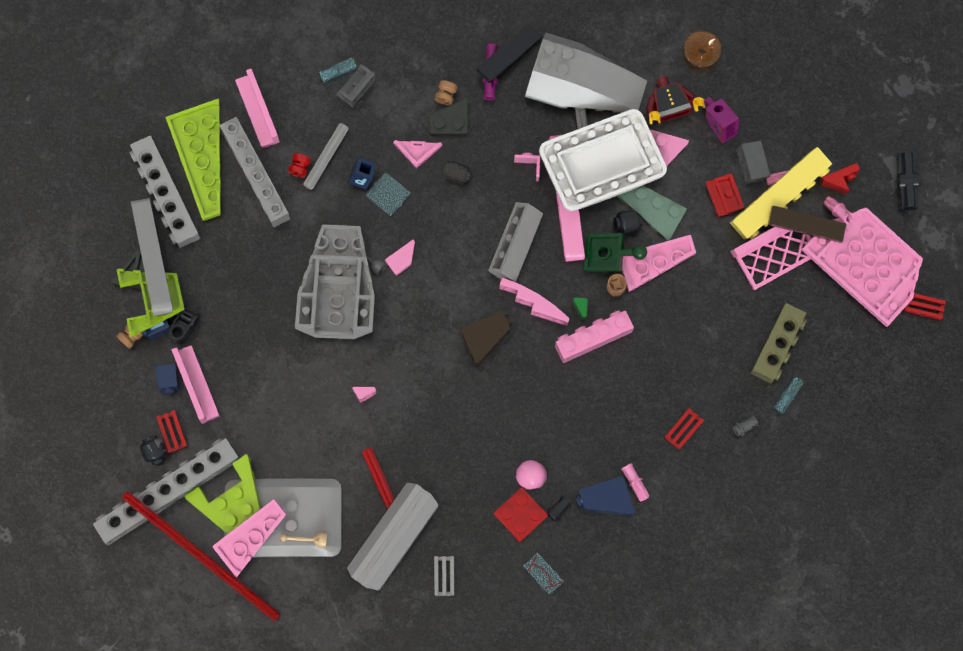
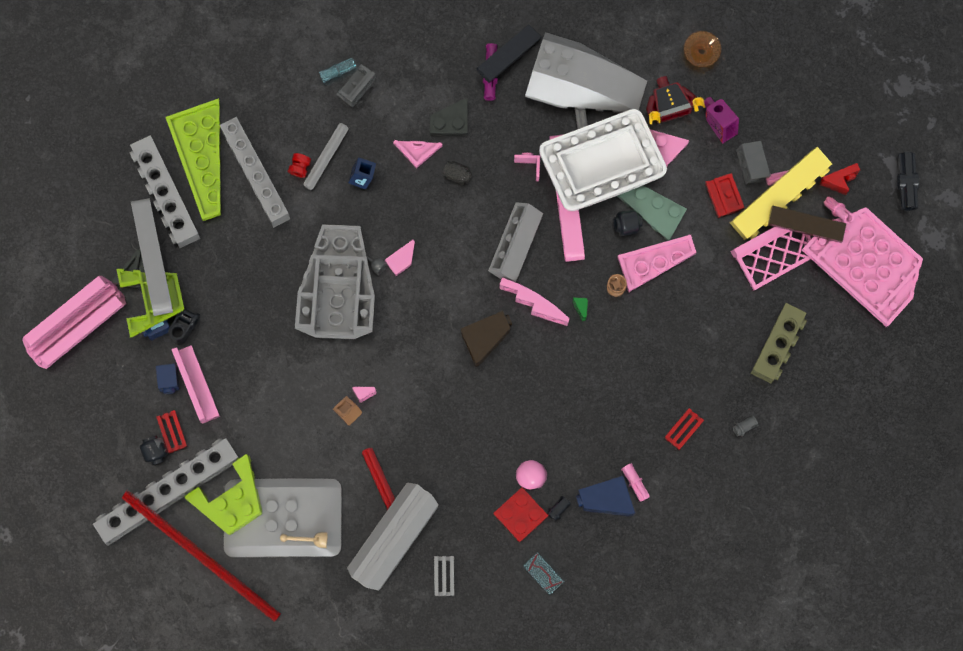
(73, 321): none -> bright pink piece
(125, 337): medium nougat wheel -> none
(245, 540): bright pink wing -> none
(257, 110): bright pink fence -> none
(347, 410): none -> medium nougat slope
(388, 194): clear light blue piece -> none
(445, 92): medium nougat wheel -> none
(593, 337): bright pink brick -> none
(614, 259): dark green plate -> none
(788, 395): clear light blue axle -> none
(939, 316): red tile -> none

